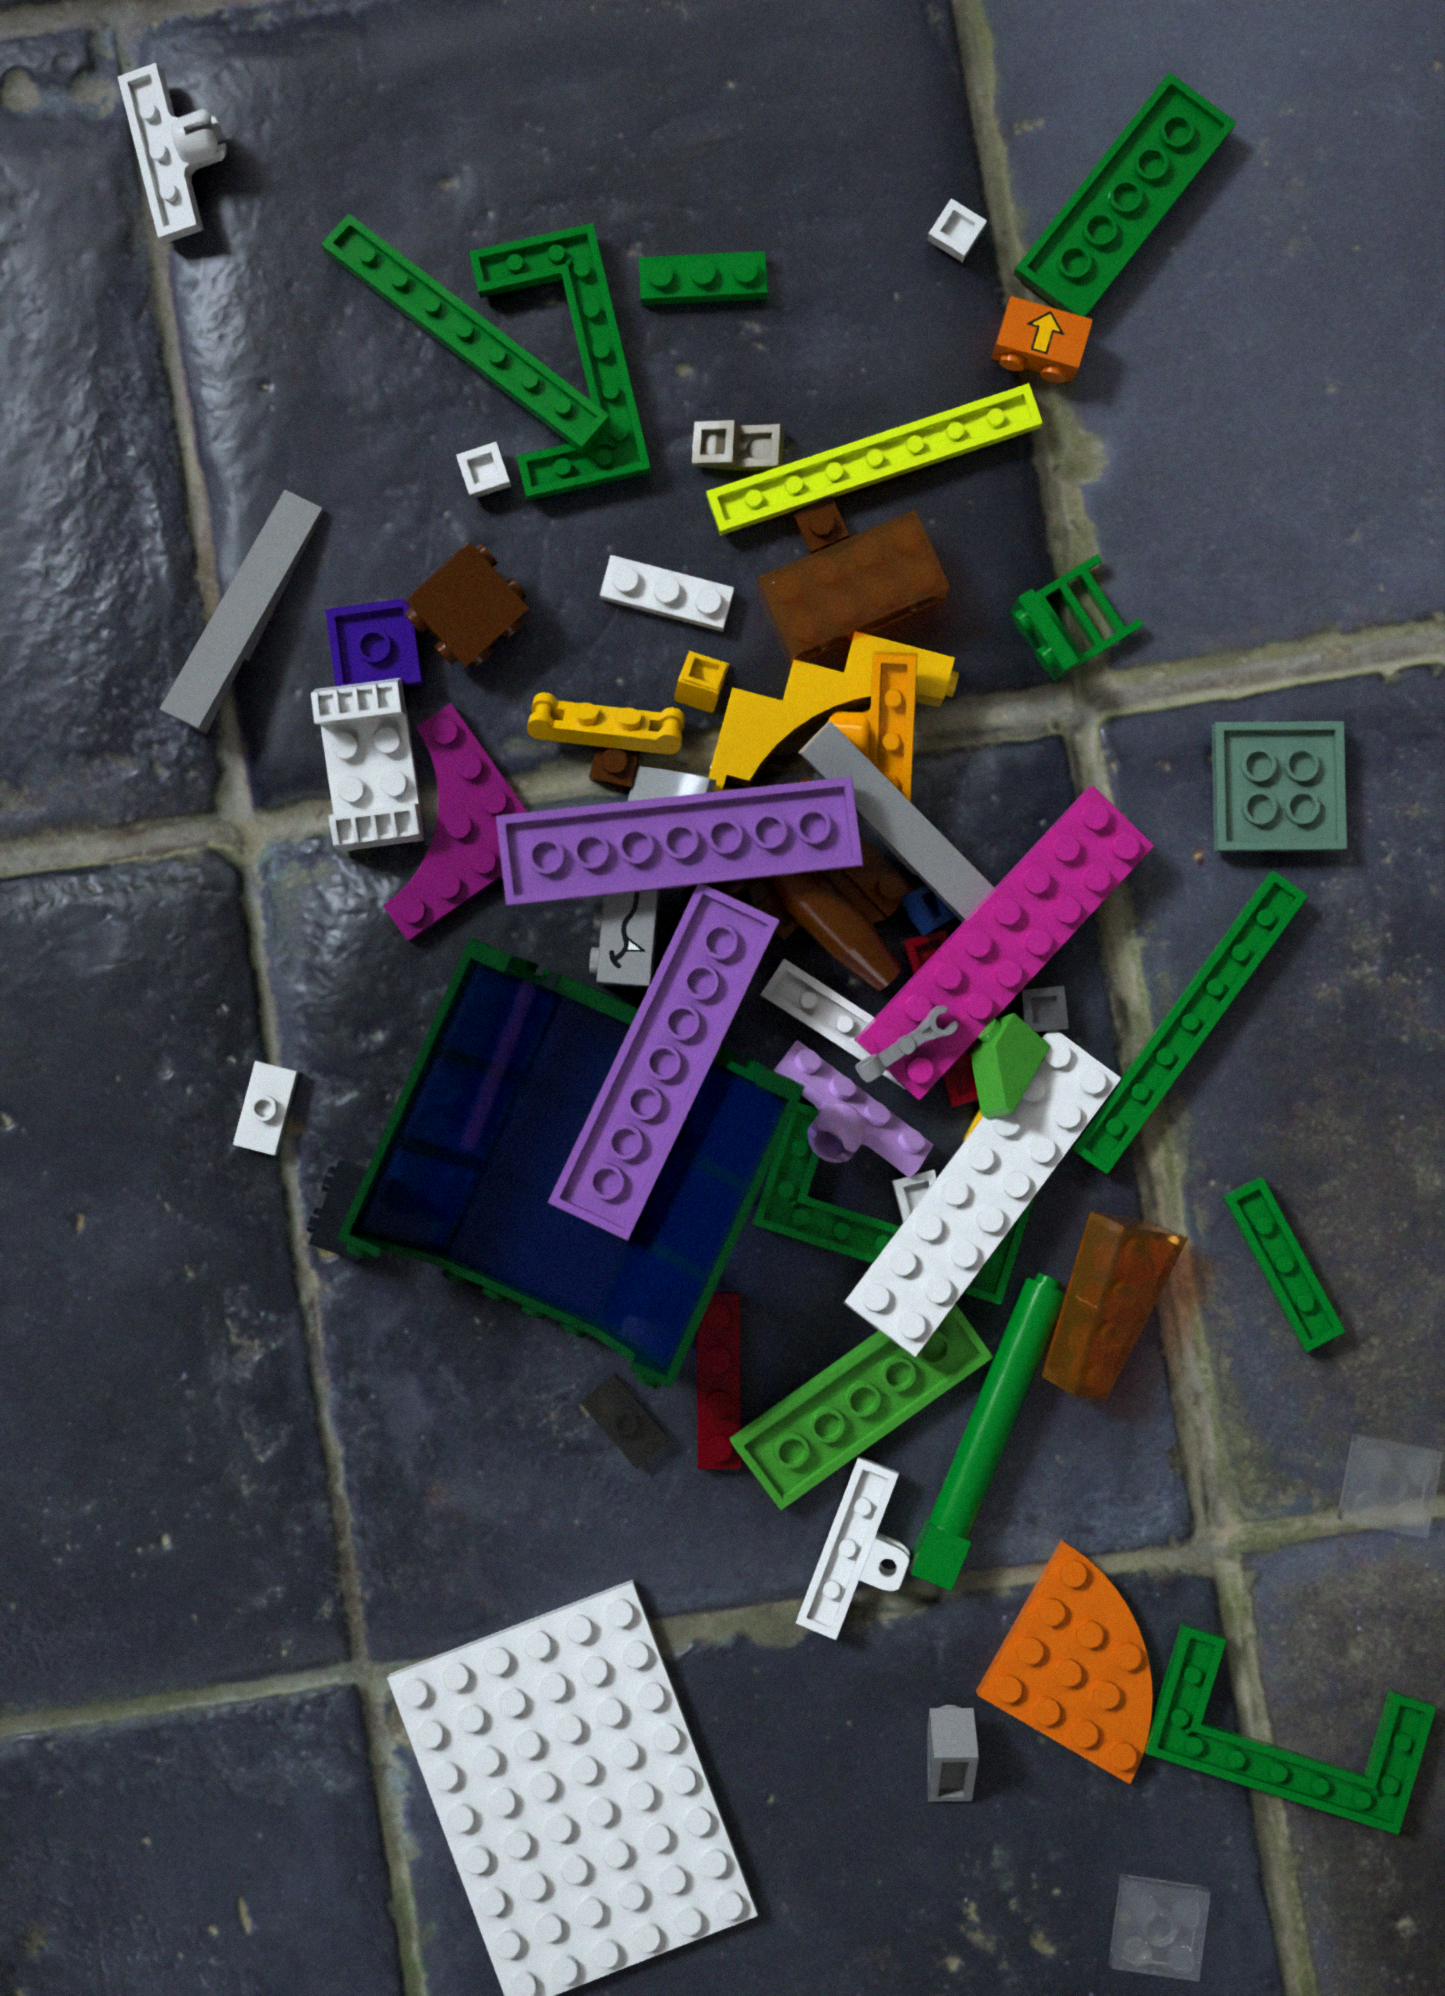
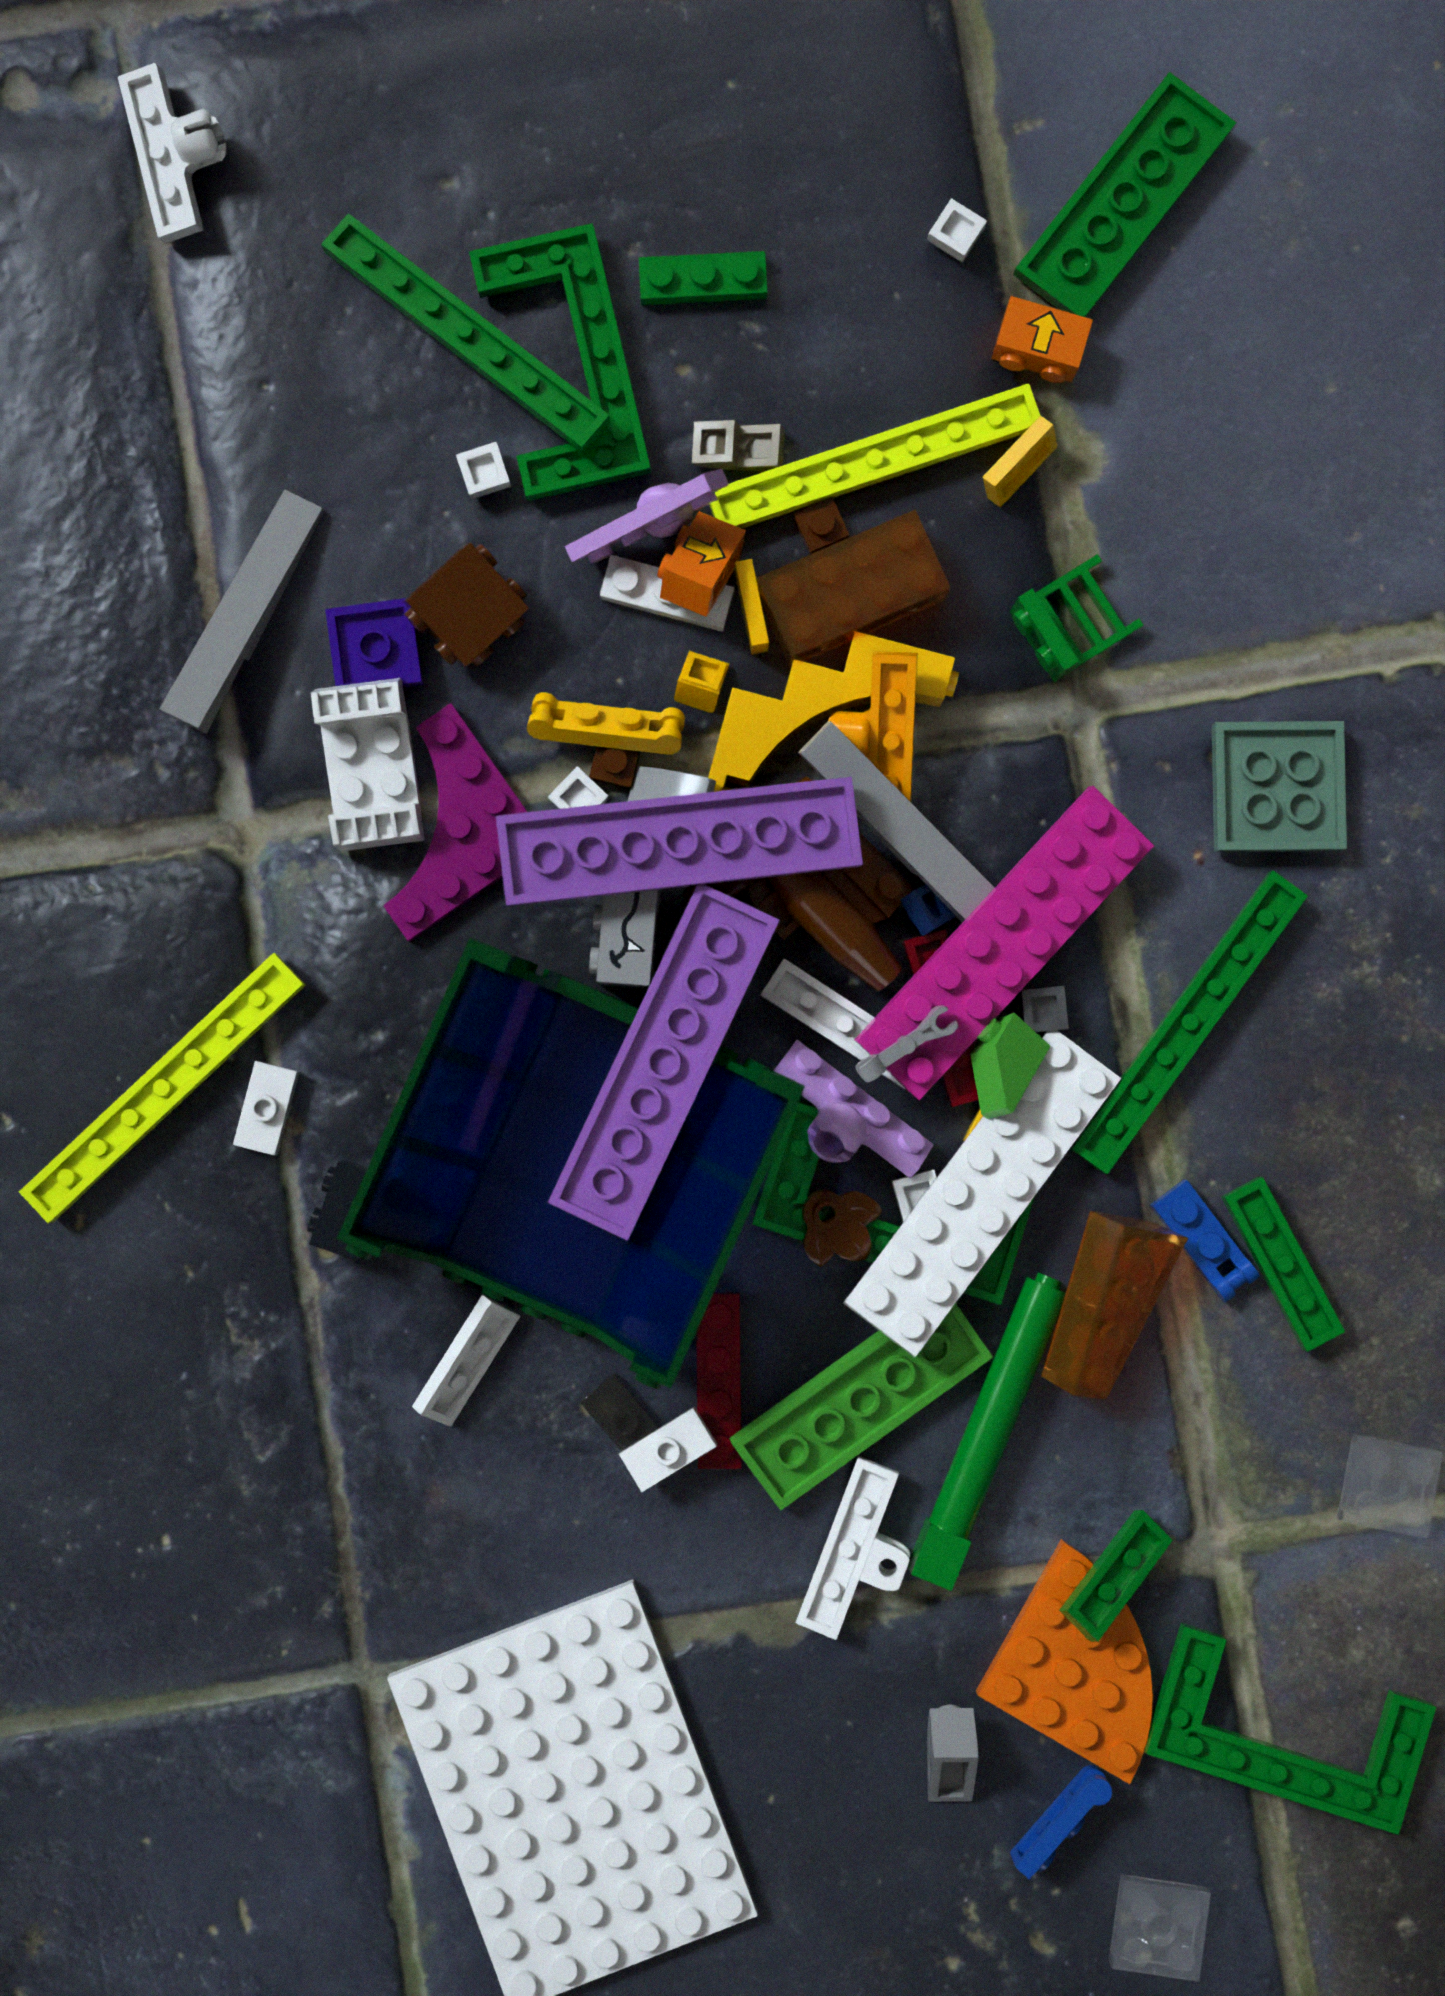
(162, 1088): none -> neon yellow plate
(466, 1361): none -> white plate
(577, 791): none -> white plate
(659, 512): none -> lavender plate
(668, 1449): none -> white plate
(700, 563): none -> orange brick
(751, 606): none -> yellow tile
(843, 1230): none -> reddish brown plate
(1020, 461): none -> yellow tile
(1061, 1820): none -> blue plate
(1116, 1575): none -> green plate
(1207, 1240): none -> blue plate

